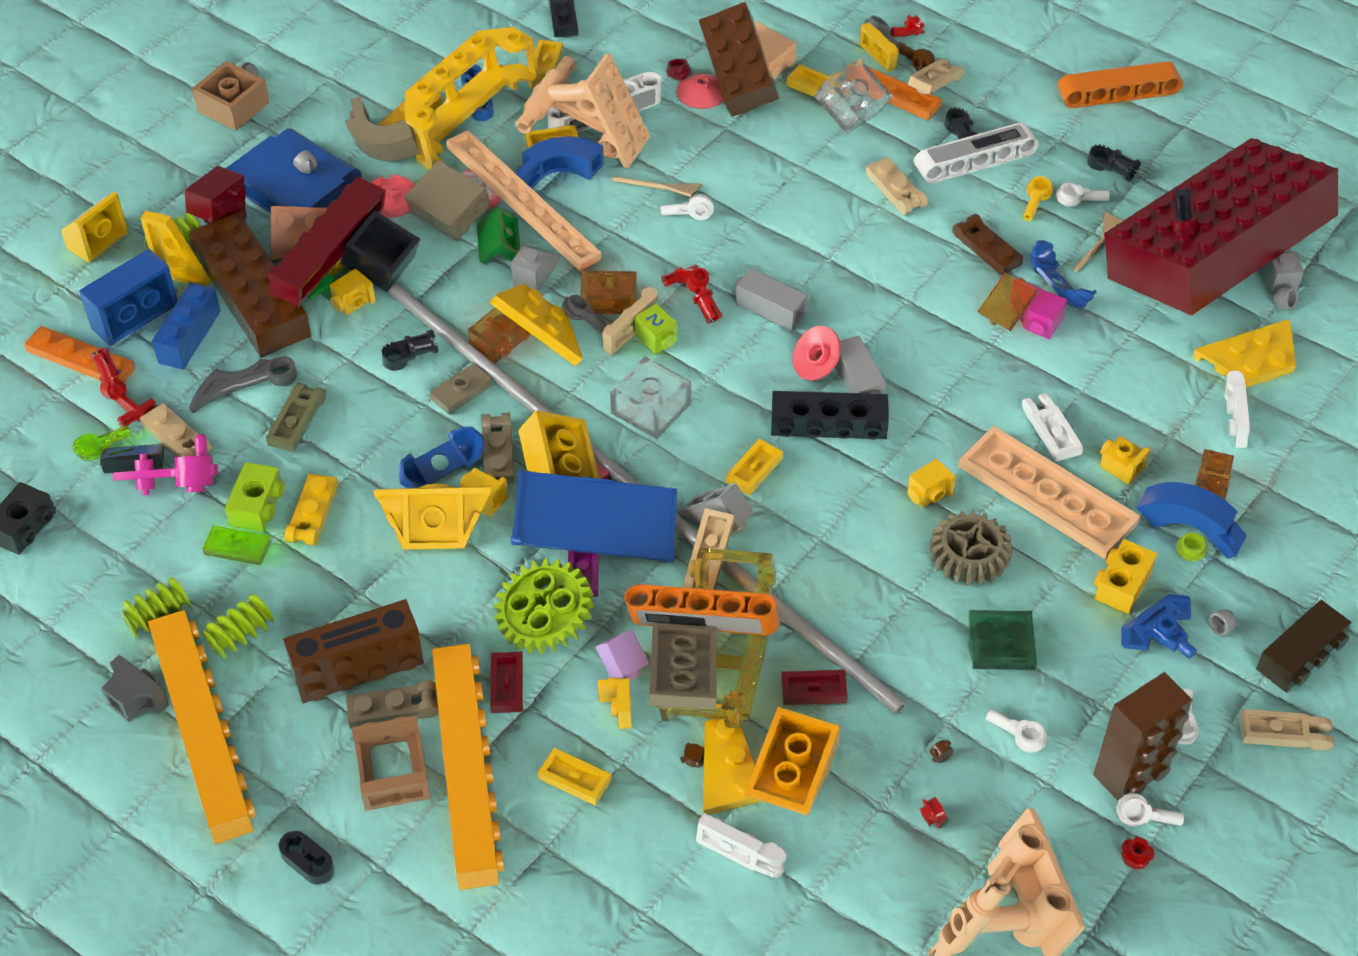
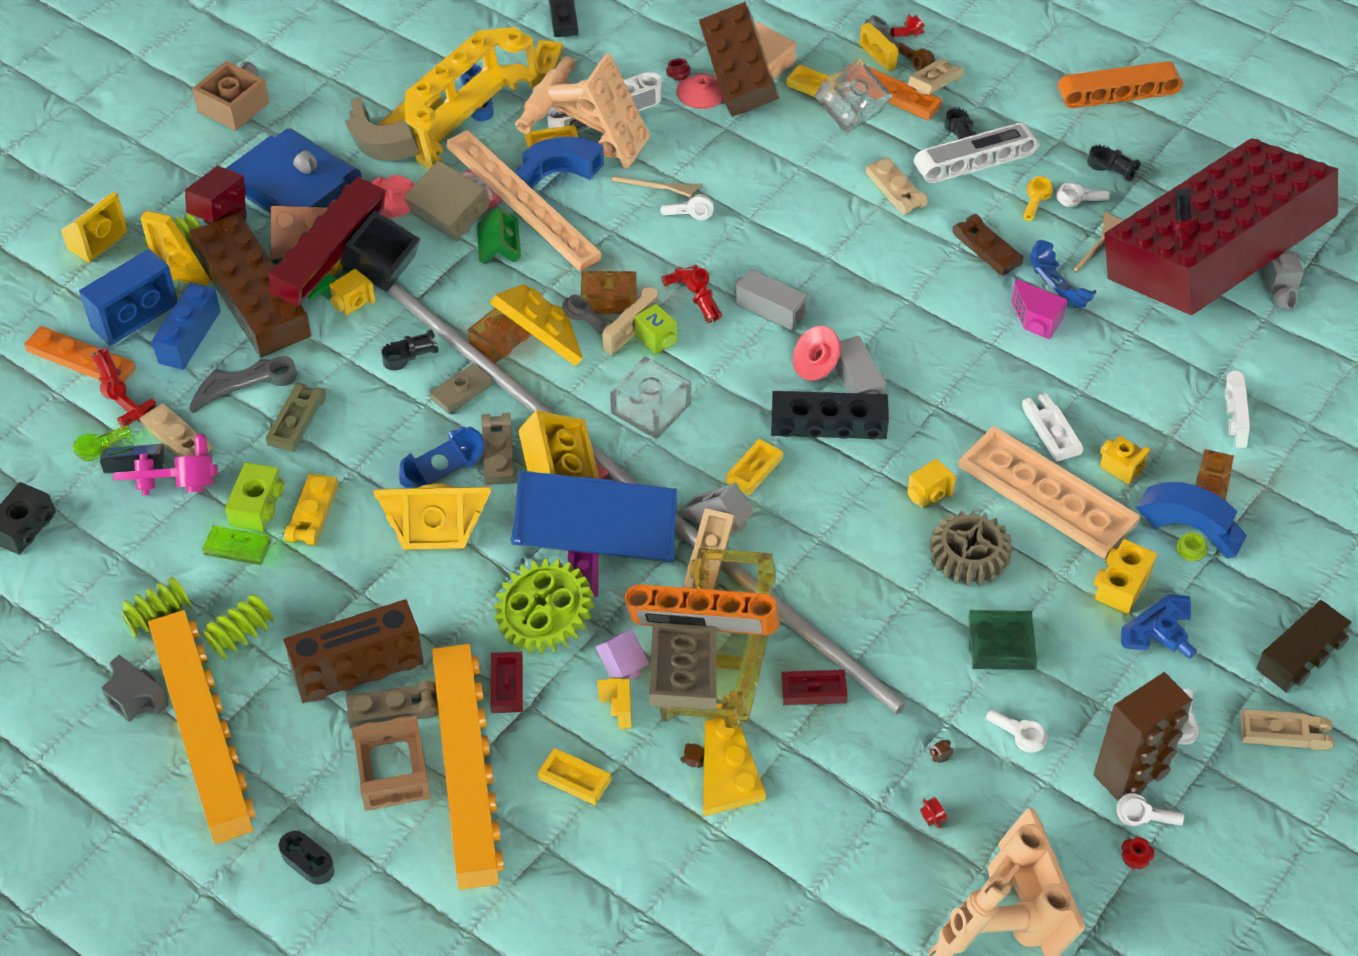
(498, 493): yellow brick -> none
(533, 266): light grey slope -> none
(740, 846): white hinge -> none
(794, 761): light orange slope -> none
(1007, 301): clear orange piece -> none
(1216, 624): light grey hinge -> none
(1256, 354): yellow wing -> none

